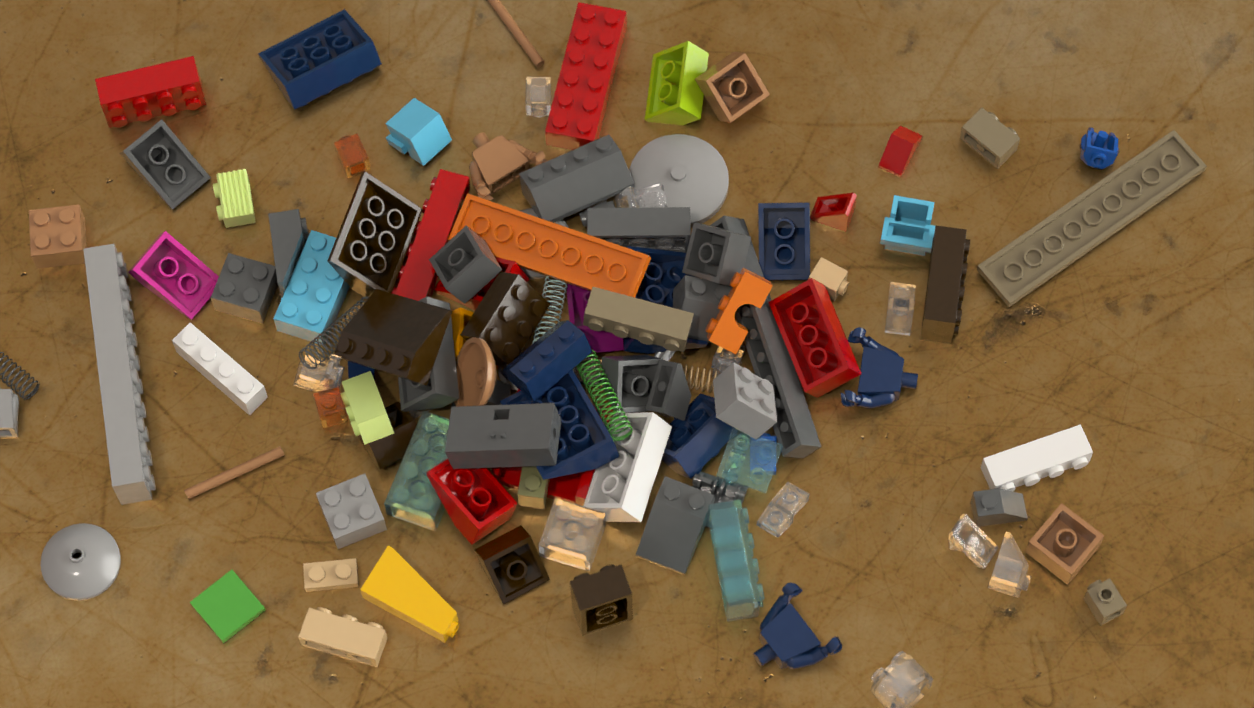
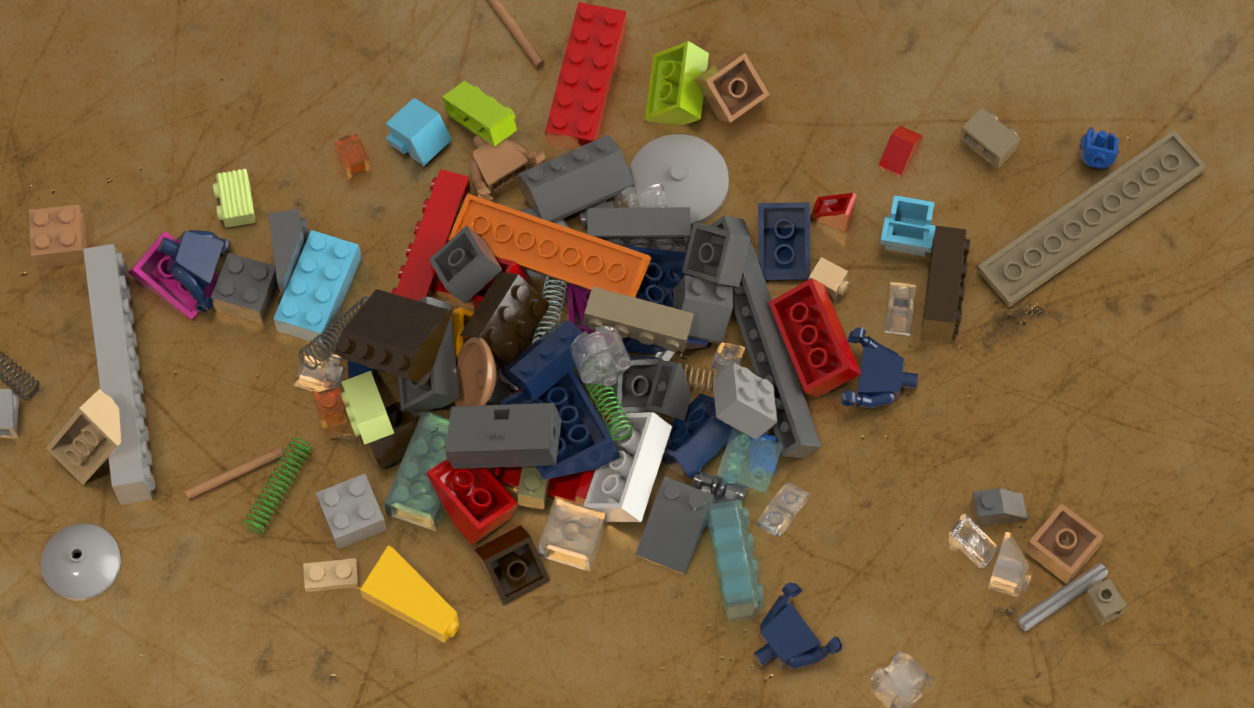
(88, 437): none -> tan slope
(150, 92): red brick -> none
(165, 164): dark grey slope -> none
(194, 261): none -> dark blue torso
(220, 369): white brick -> none
(227, 606): bright green tile -> none
(303, 448): none -> bright green piece
(320, 58): dark blue slope -> none
(343, 636): tan brick -> none
(374, 237): dark brown slope -> none
(479, 113): none -> lime brick
(538, 96): clear brick -> none
(600, 356): none -> clear brick
(601, 599): dark brown brick -> none
(746, 289): orange arch -> none
(1037, 459): white brick -> none
(1061, 597): none -> light grey axle

